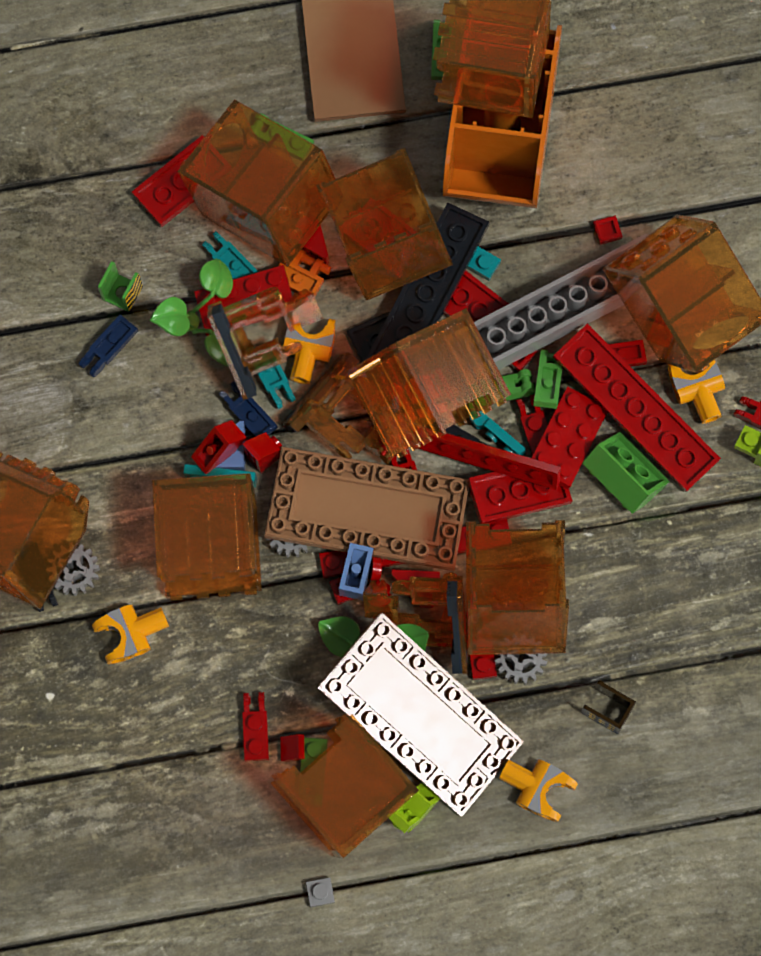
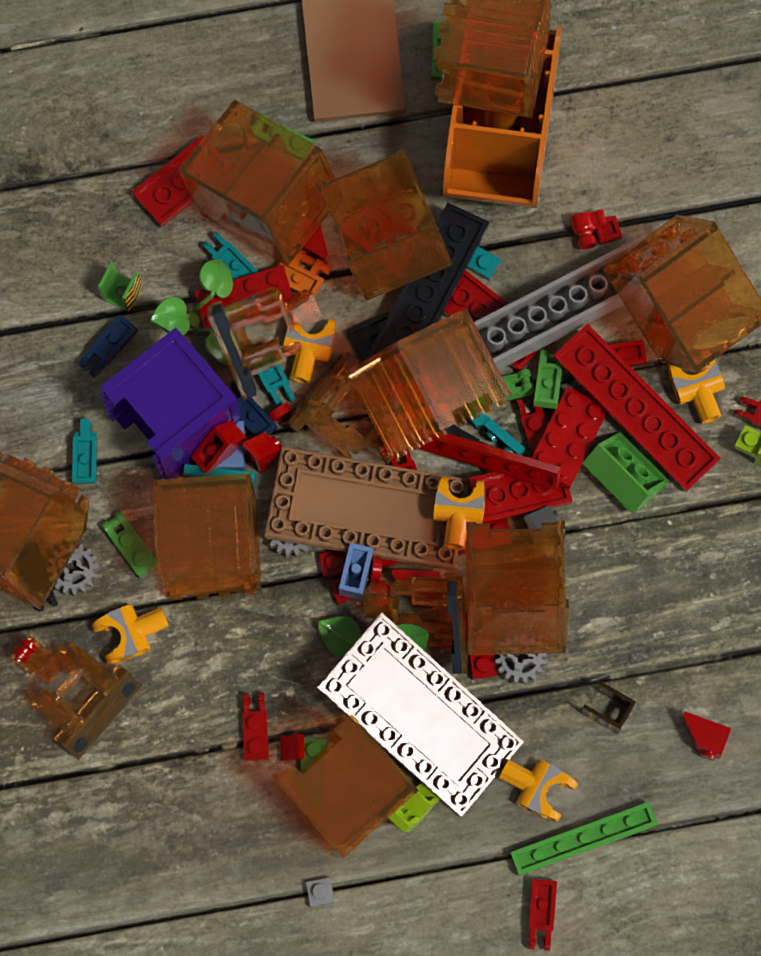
(85, 454): none -> teal hinge
(112, 693): none -> clear orange container
(130, 545): none -> bright green plate
(171, 400): none -> dark purple container
(280, 412): none -> red tile
(457, 512): none -> light orange connector
(542, 911): none -> red hinge
(544, 515): none -> dark grey brick
(584, 224): none -> red piece
(584, 839): none -> bright green plate
(707, 736): none -> red slope

